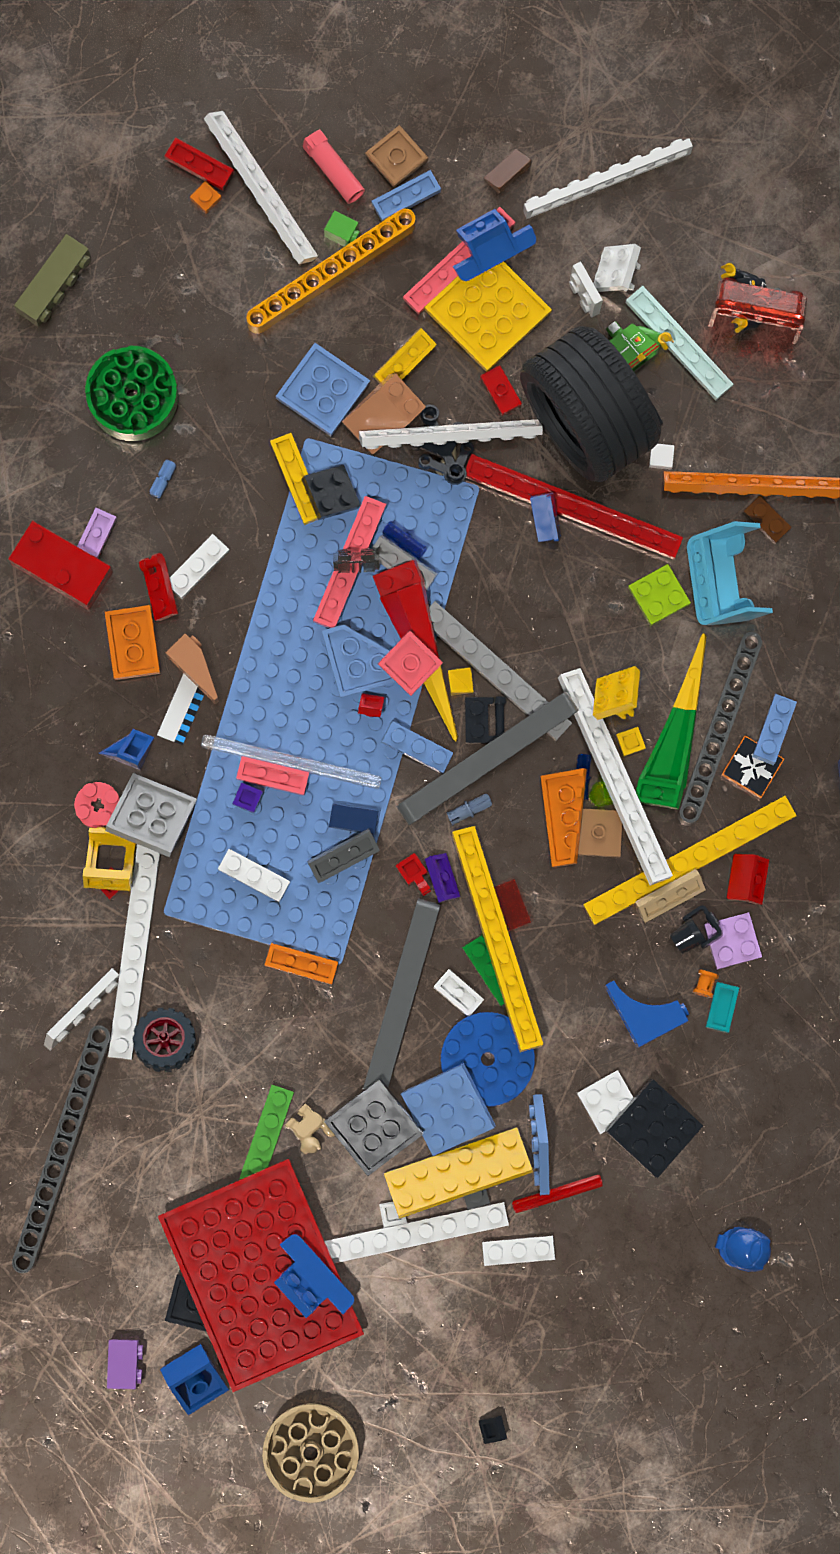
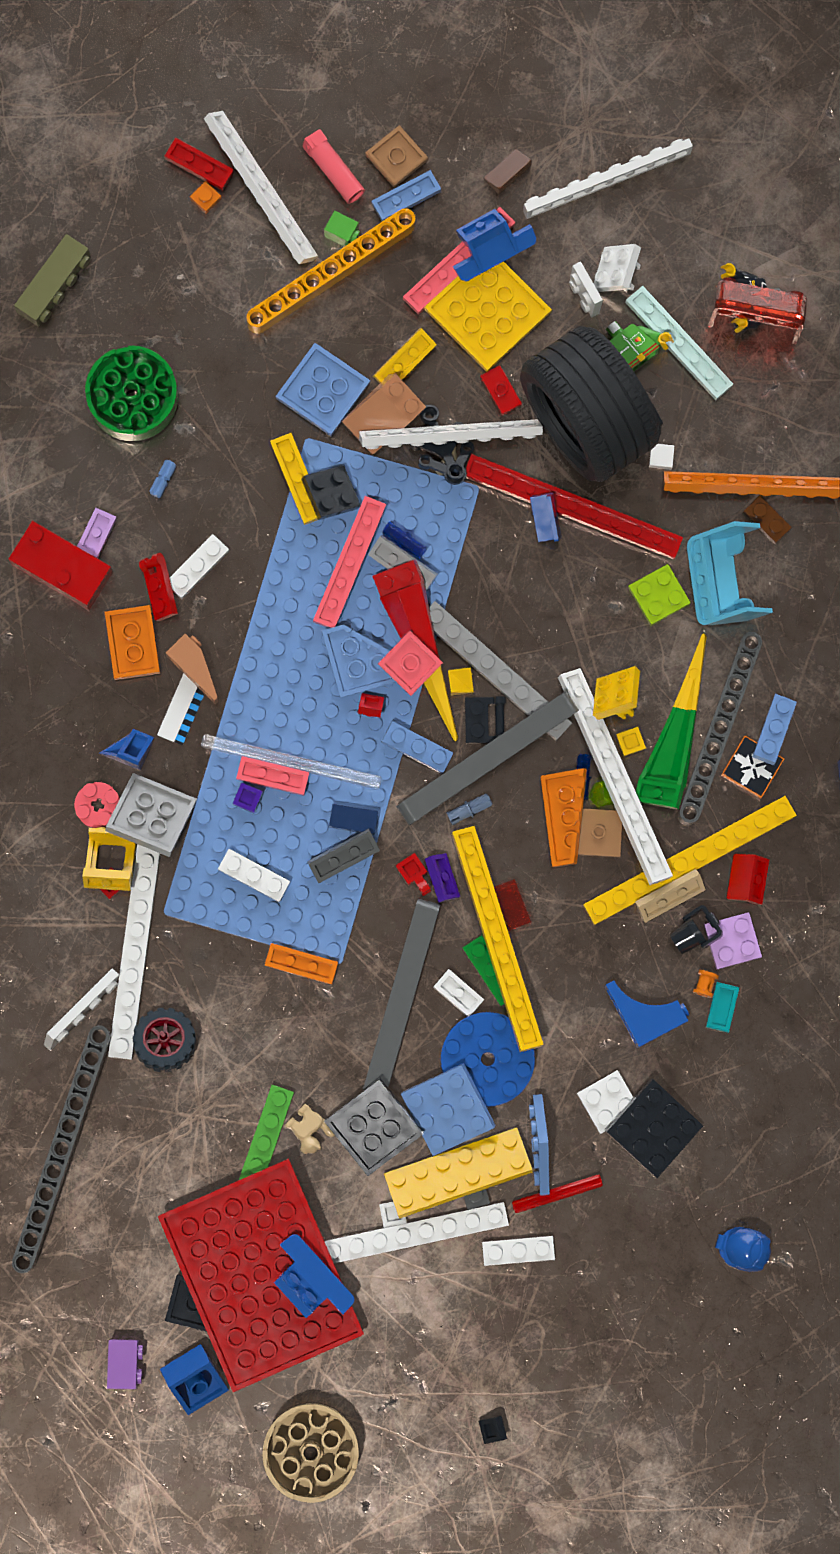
(367, 556): clear smoke hinge -> none

